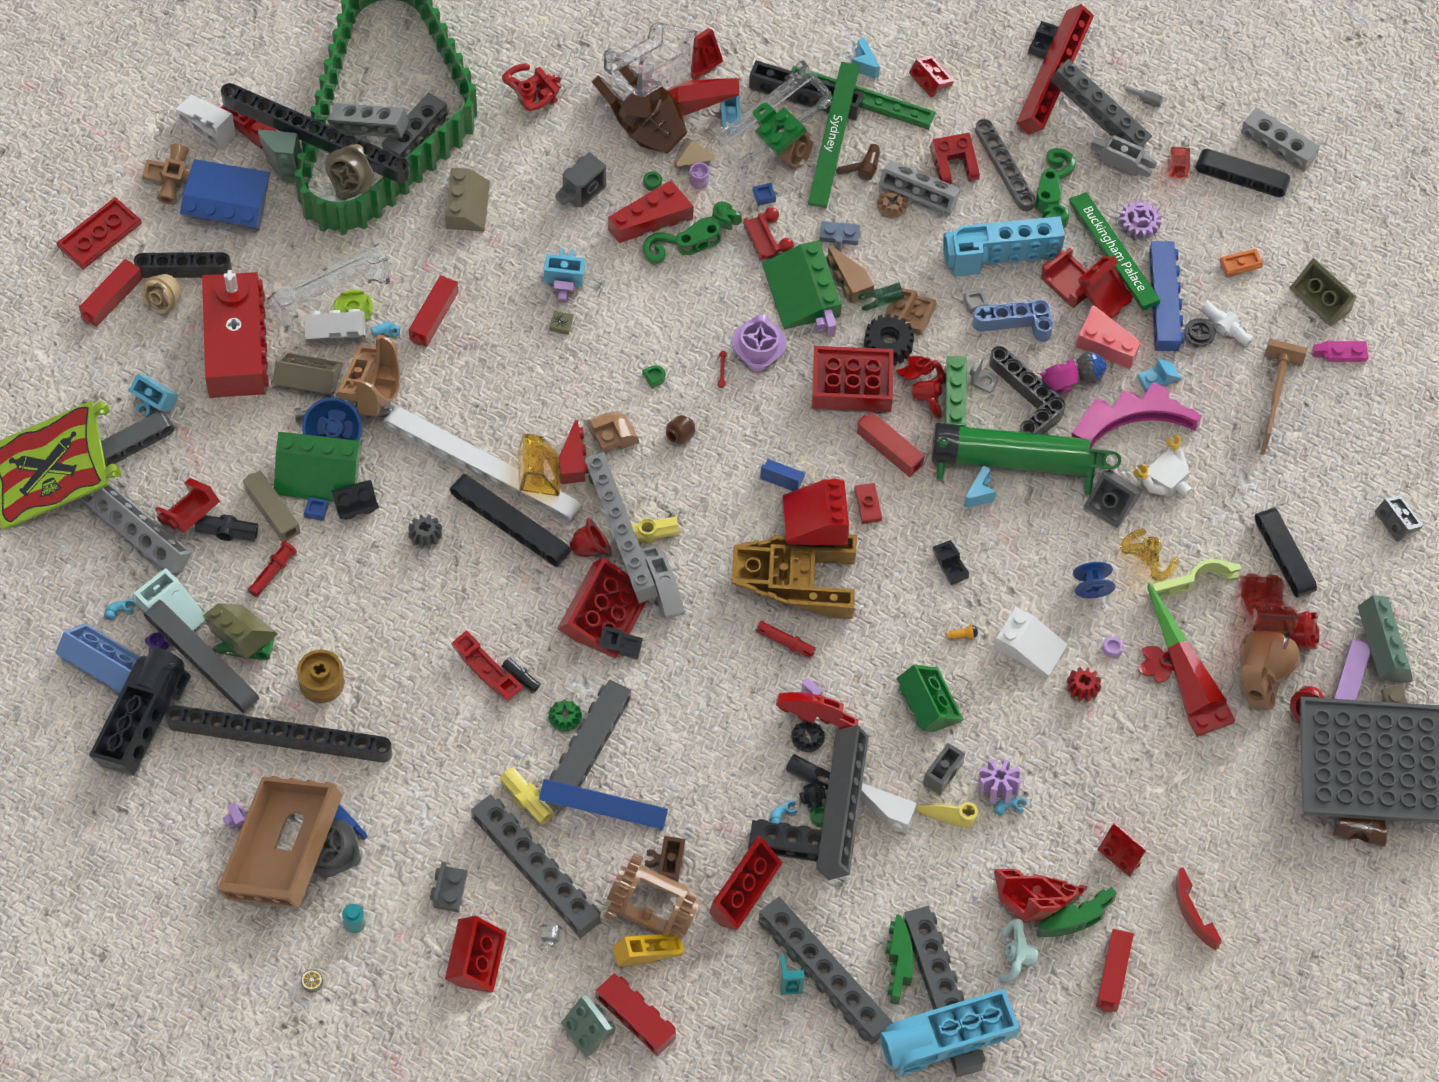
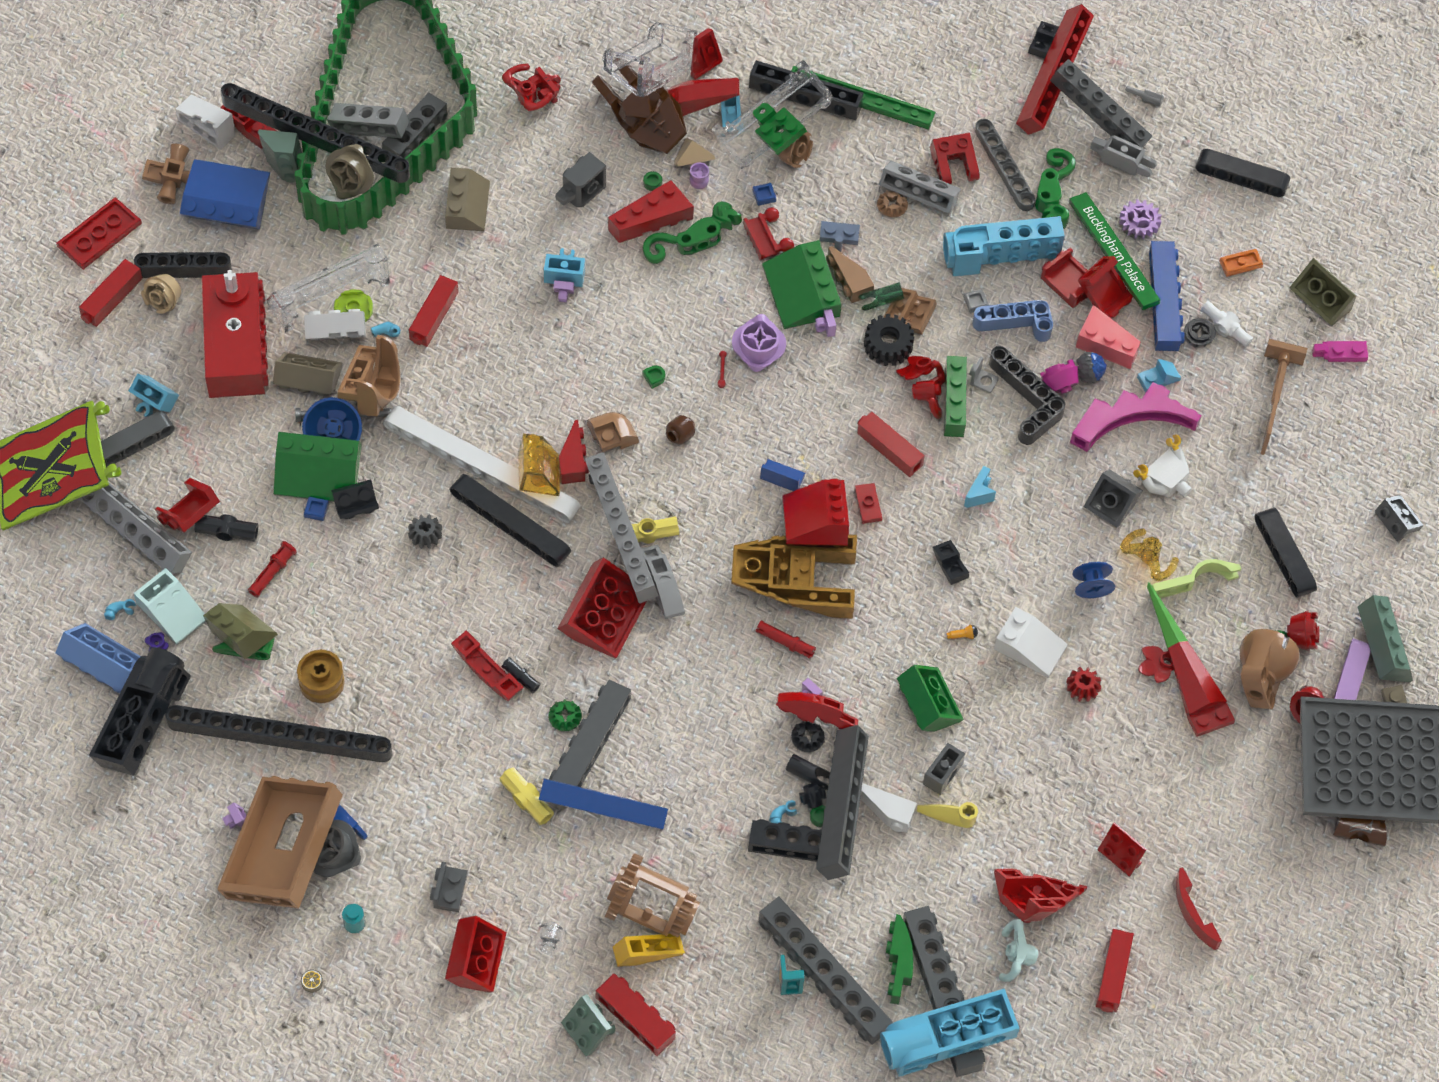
(201, 656): dark grey beam -> none
(271, 506): dark tan brick -> none
(561, 322): olive tile -> none
(581, 922): dark grey brick -> none
(590, 541): red piece -> none
(620, 643): black slope -> none
(670, 859): reddish brown brick -> none
(745, 885): red slope -> none
(833, 134): green tile -> none
(852, 379): red slope -> none
(866, 59): medium azure slope -> none
(867, 167): reddish brown piece -> none
(930, 75): red bracket -> none
(999, 781): lavender gear -> none
(1000, 807): medium azure arm -> none
(1017, 452): green piece -> none
(1073, 919): green slope -> none
(1112, 647): lavender tile -> none
(1179, 162): clear red brick -> none
(1264, 604): clear red slope -> none
(1268, 130): light grey brick -> none

